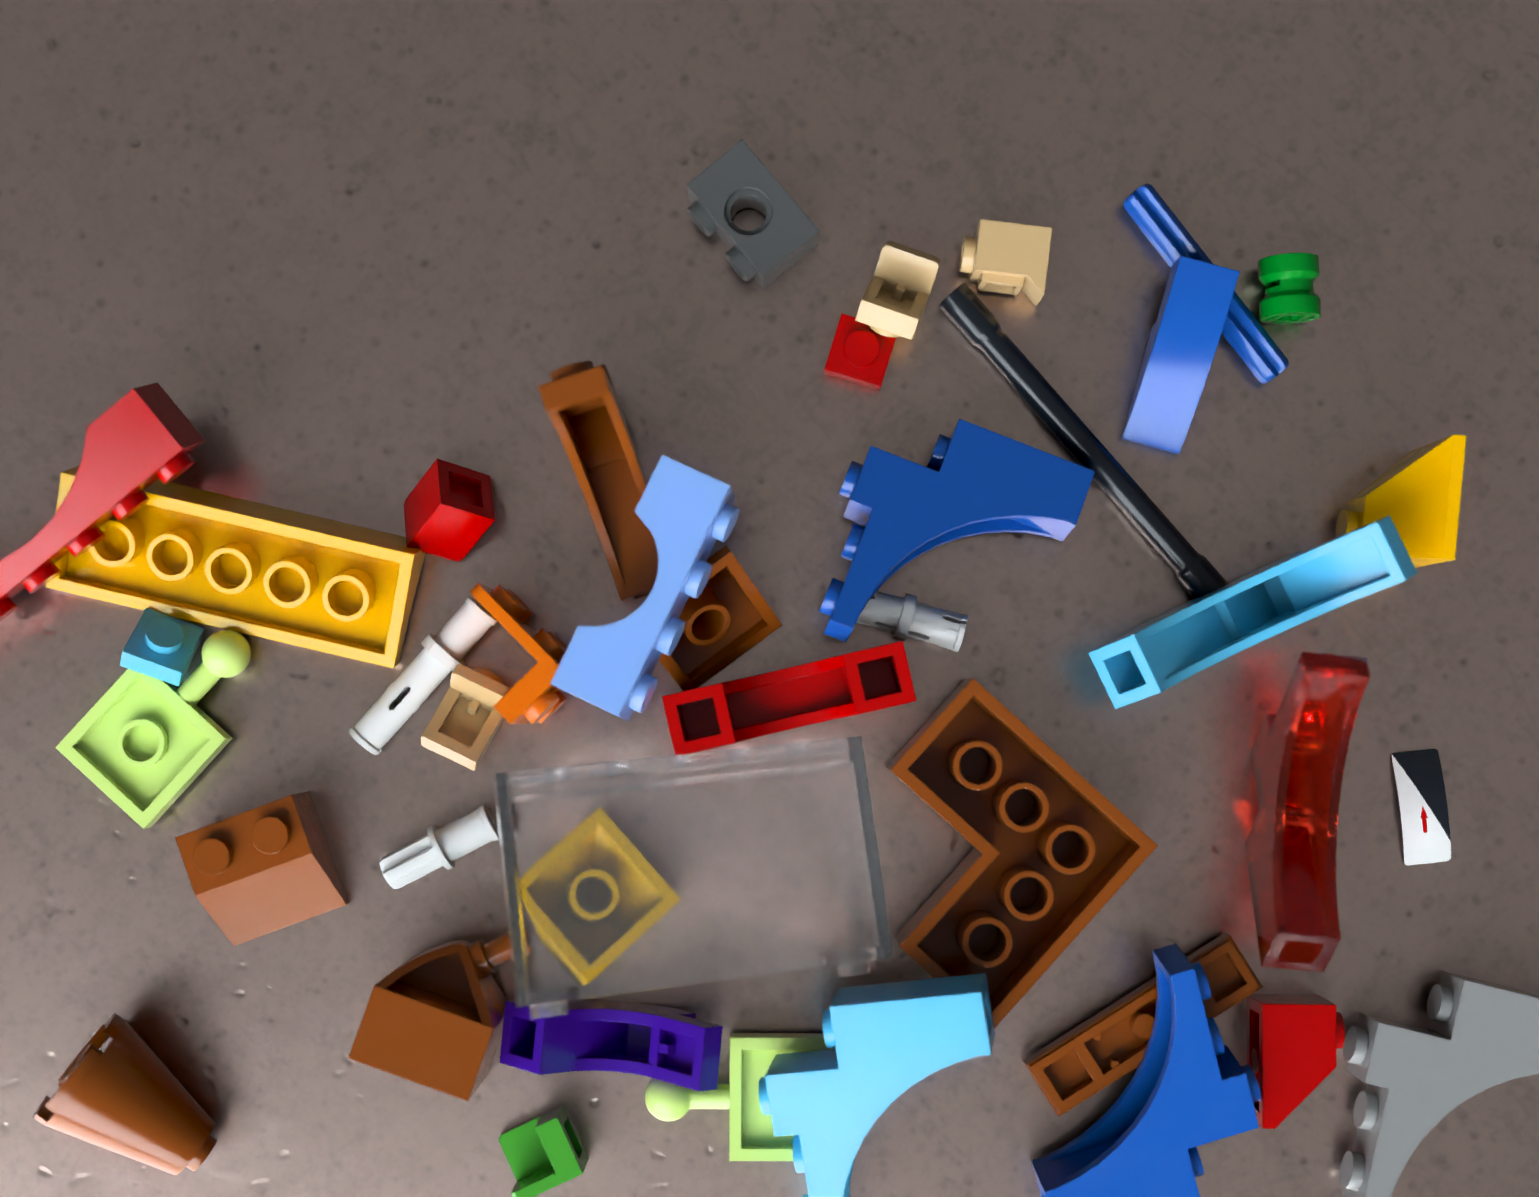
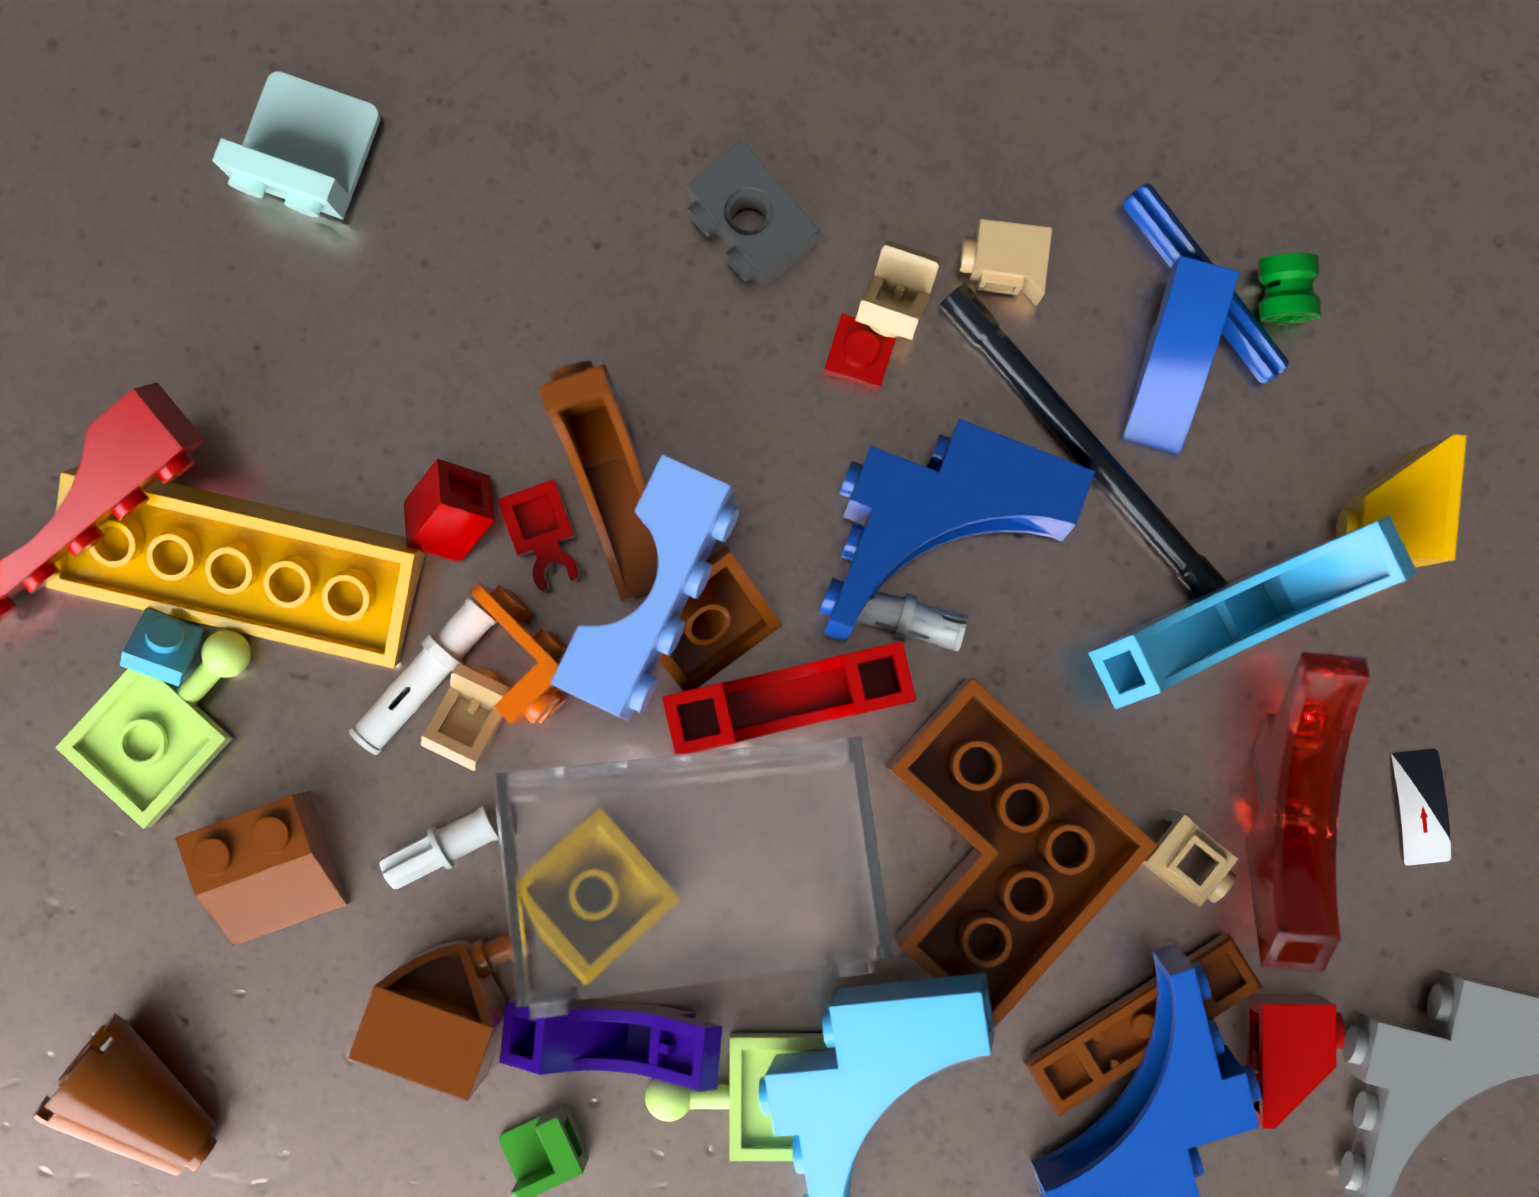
(302, 146): none -> light aqua bracket
(538, 525): none -> red plate
(1173, 846): none -> tan window

